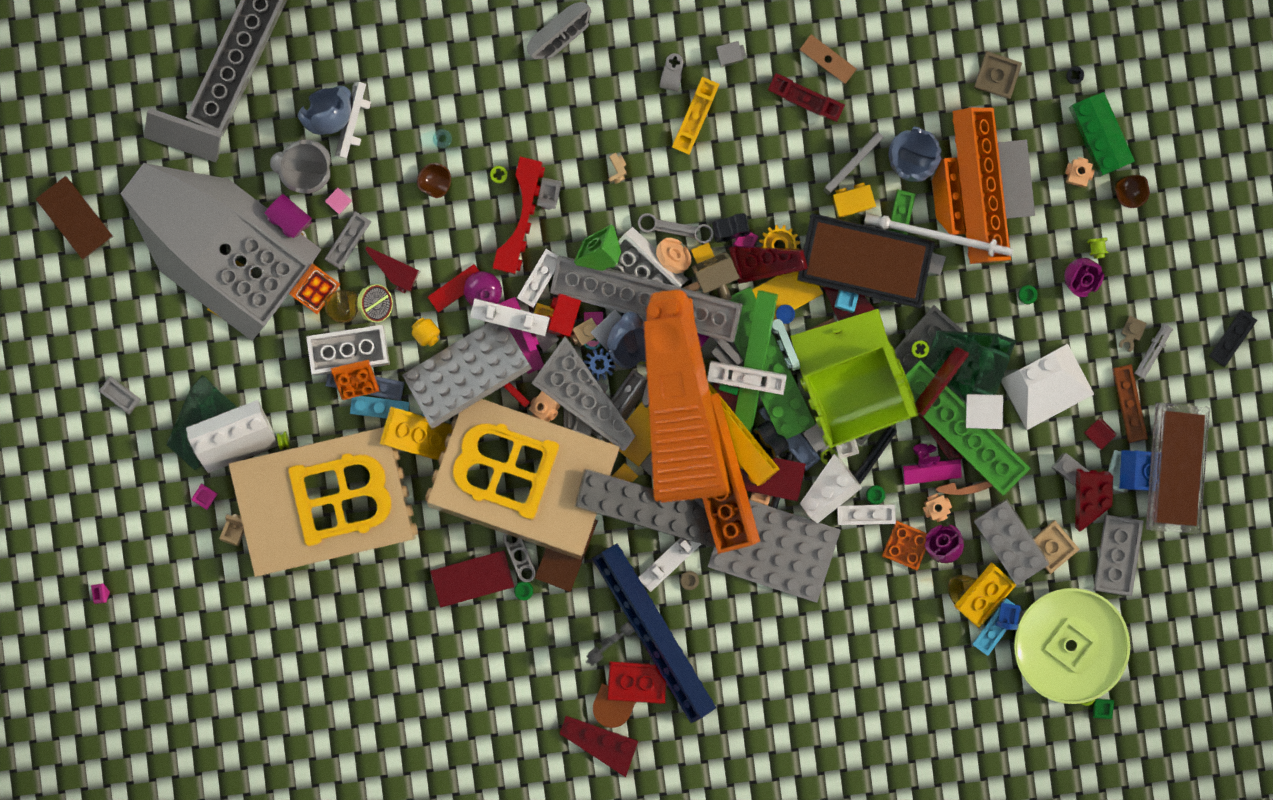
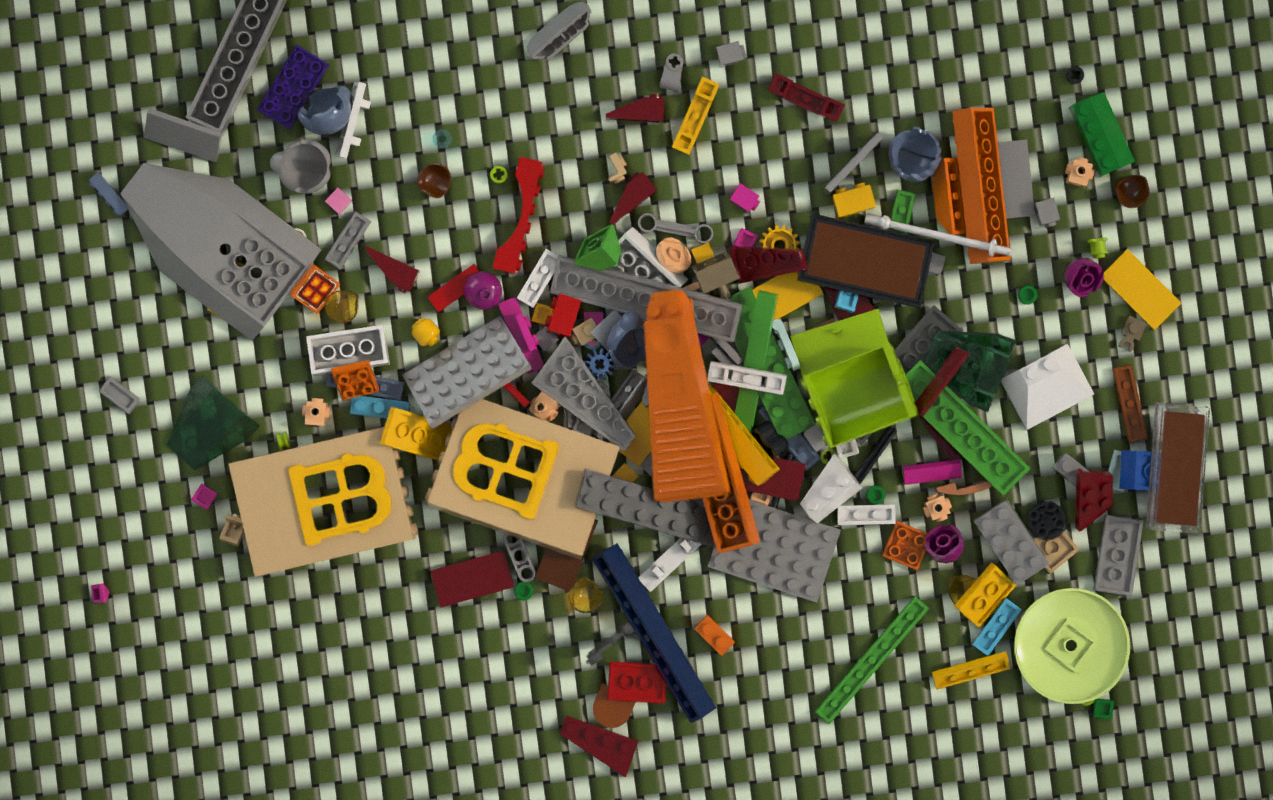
(74, 217): reddish brown tile -> none
(109, 194): none -> sand blue piece
(232, 436): white slope -> none
(288, 216): magenta brick -> none
(293, 87): none -> dark purple tile
(310, 417): none -> light nougat brick
(375, 303): tile -> none
(509, 317): white hinge -> none
(549, 193): light grey bracket -> none
(585, 596): none -> clear yellow helmet
(635, 193): none -> dark red slope
(643, 110): none -> dark red slope
(689, 580): dark tan tile -> none
(714, 634): none -> orange brick
(729, 389): green tile -> none
(731, 228): black axle -> none
(745, 198): none -> dark pink brick
(785, 314): blue piece -> none
(837, 67): medium nougat tile -> none
(871, 660): none -> bright green tile
(923, 451): magenta piece -> none
(926, 349): lime bush -> none
(971, 670): none -> yellow plate
(984, 411): white sticker -> none
(998, 75): dark tan tile -> none
(1008, 616): blue tile -> none
(1047, 212): none -> light grey brick
(1047, 521): none -> black tile
(1100, 433): dark red piece -> none
(1140, 289): none -> yellow tile
(1143, 371): light grey pin -> none
(1232, 338): black tile -> none

